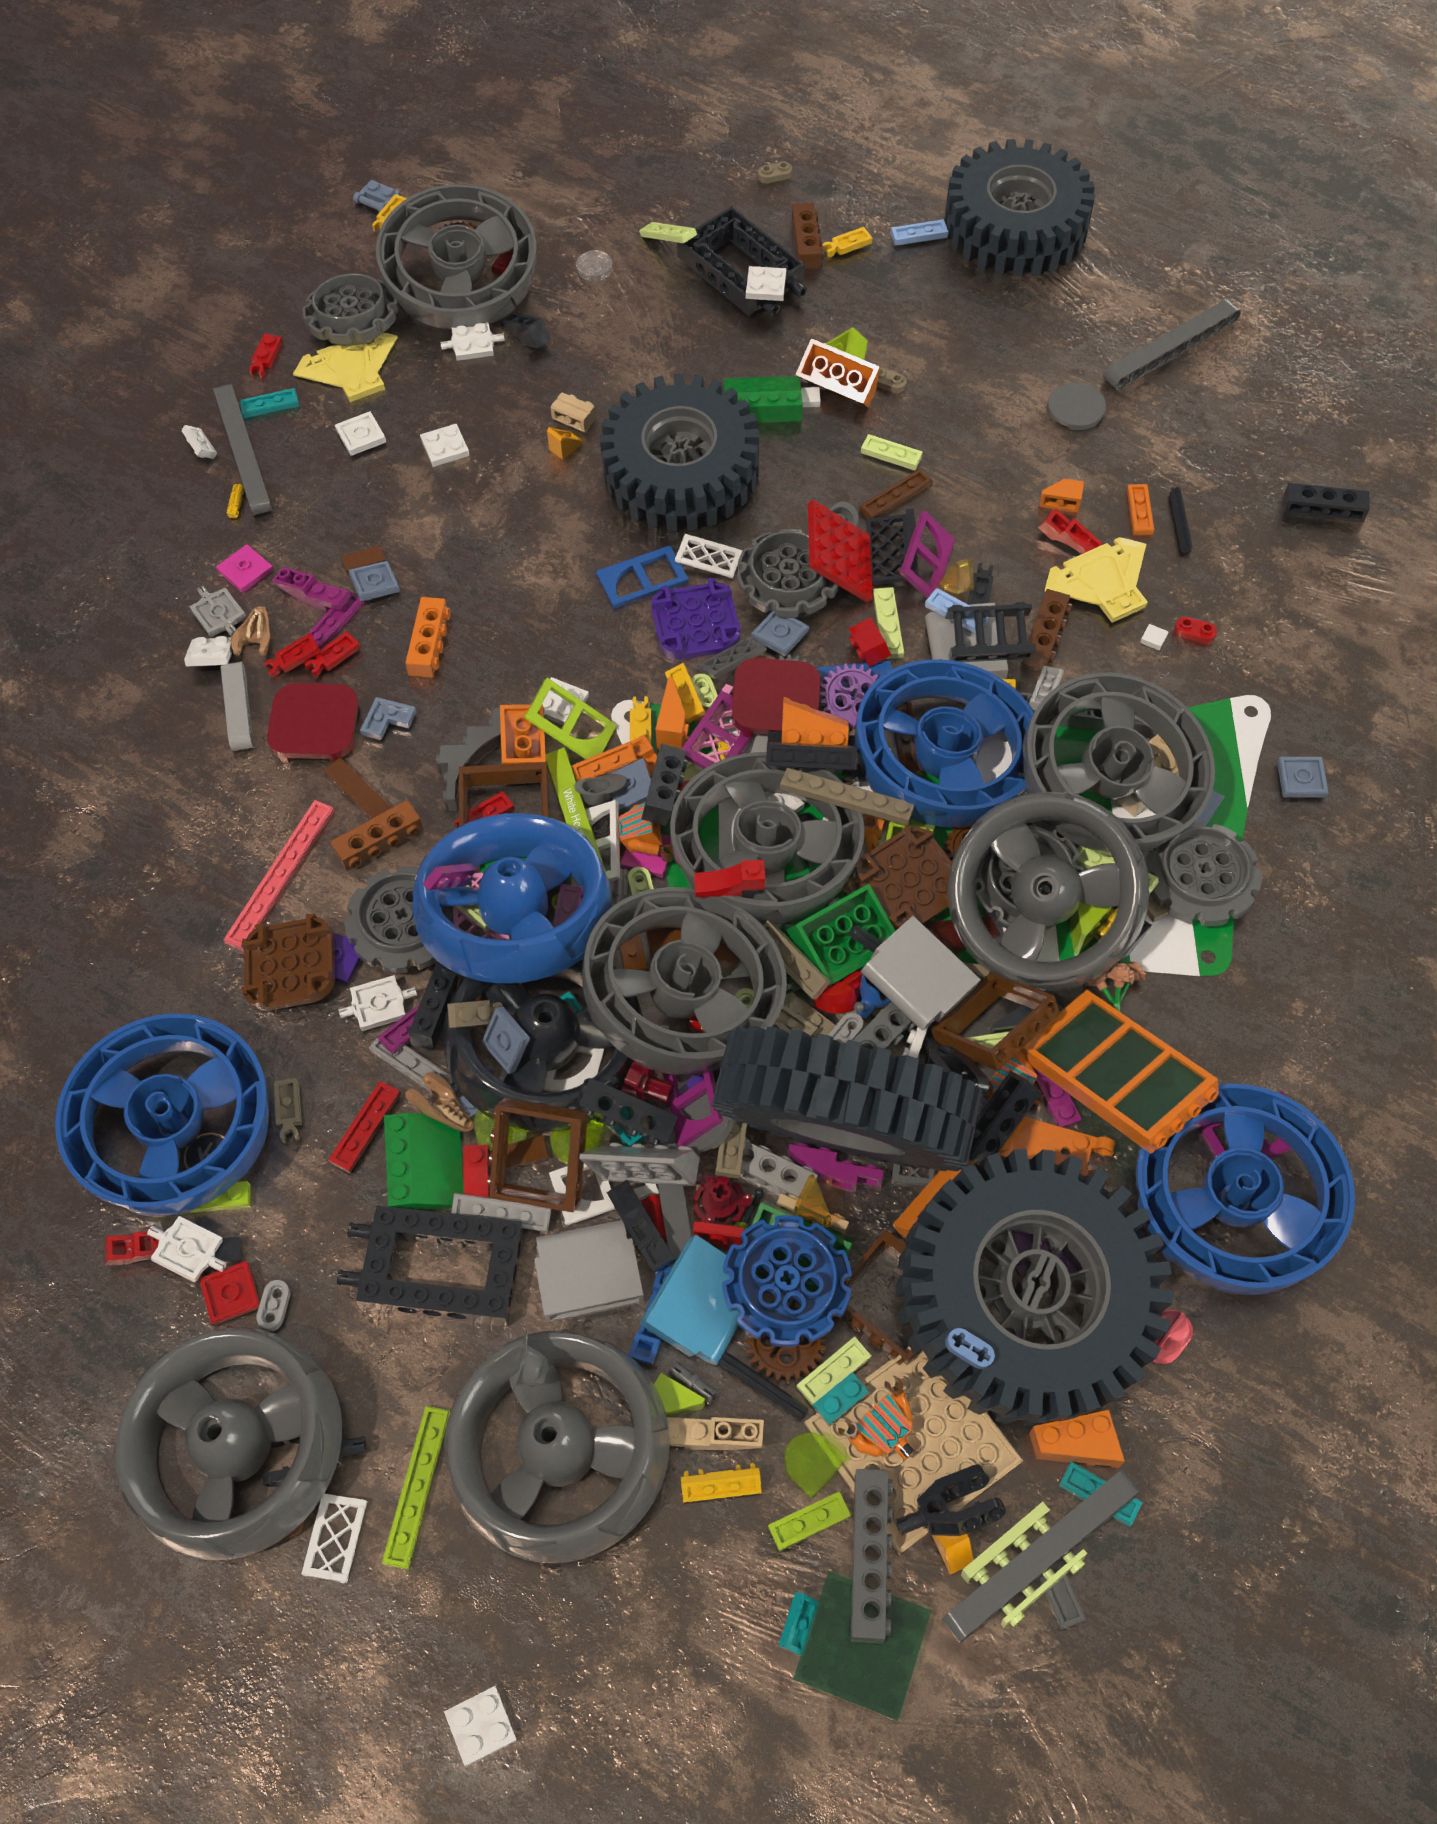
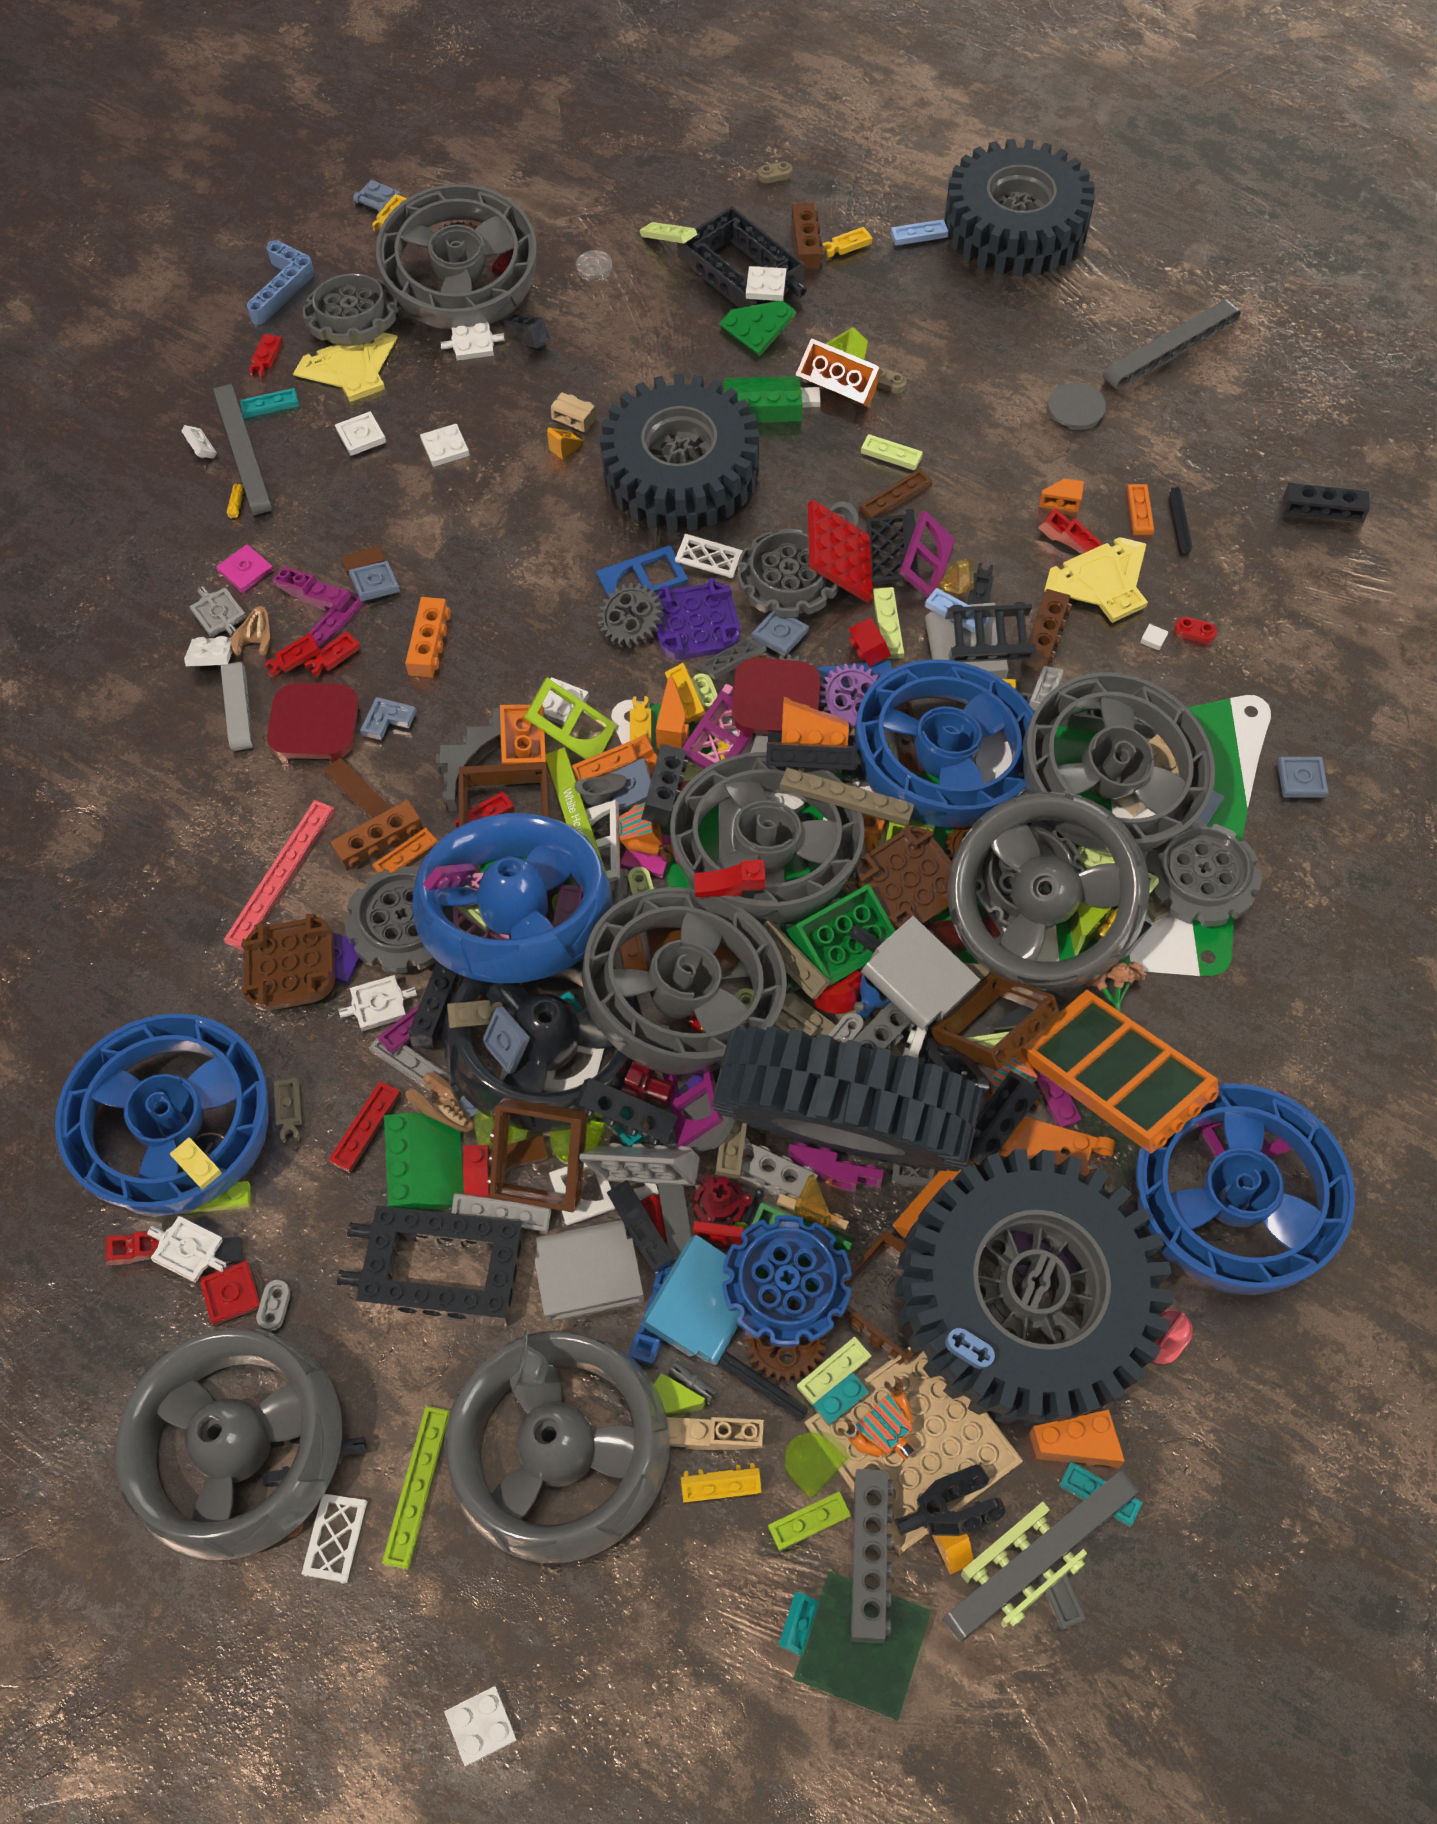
(195, 1163): none -> light yellow plate
(295, 273): none -> medium blue beam
(407, 852): none -> orange tile
(620, 631): none -> dark grey gear
(758, 324): none -> green plate

